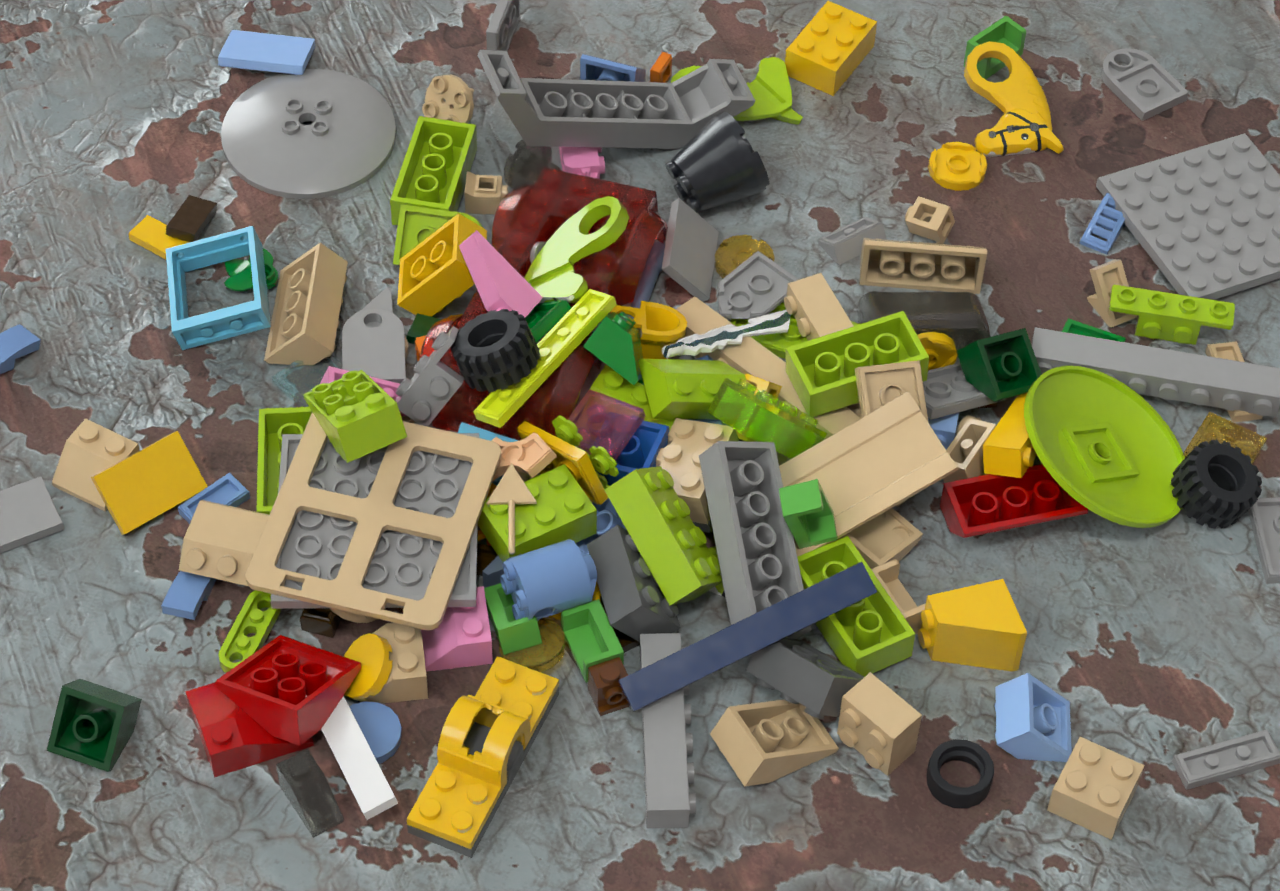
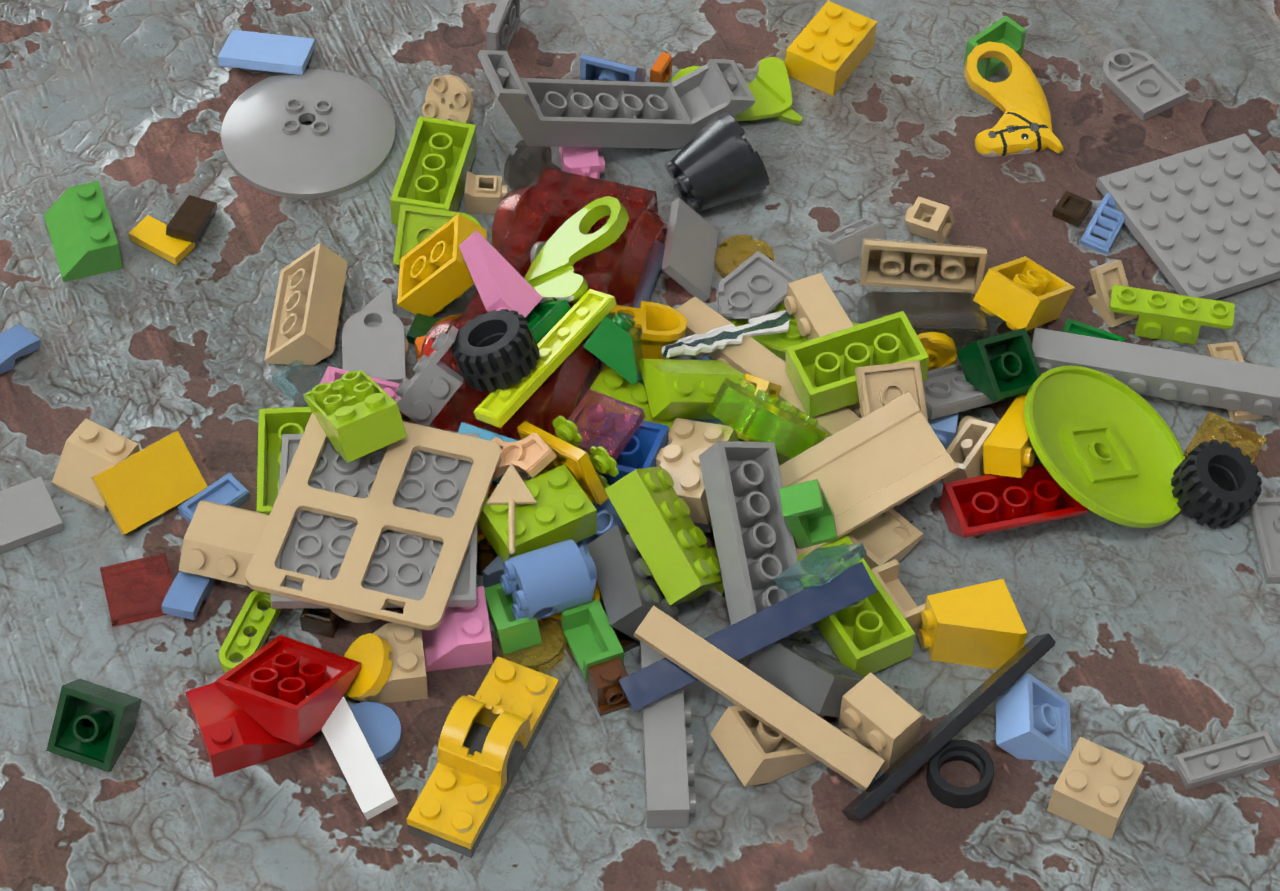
(83, 233): none -> bright green slope
(136, 588): none -> clear red tile
(223, 322): medium azure window -> none
(241, 273): green plate -> none
(309, 792): clear smoke slope -> none
(759, 698): none -> tan tile
(820, 566): none -> clear light blue tile
(948, 727): none -> black tile
(957, 166): yellow tile -> none
(1023, 294): none -> yellow brick
(1072, 209): none -> dark brown tile

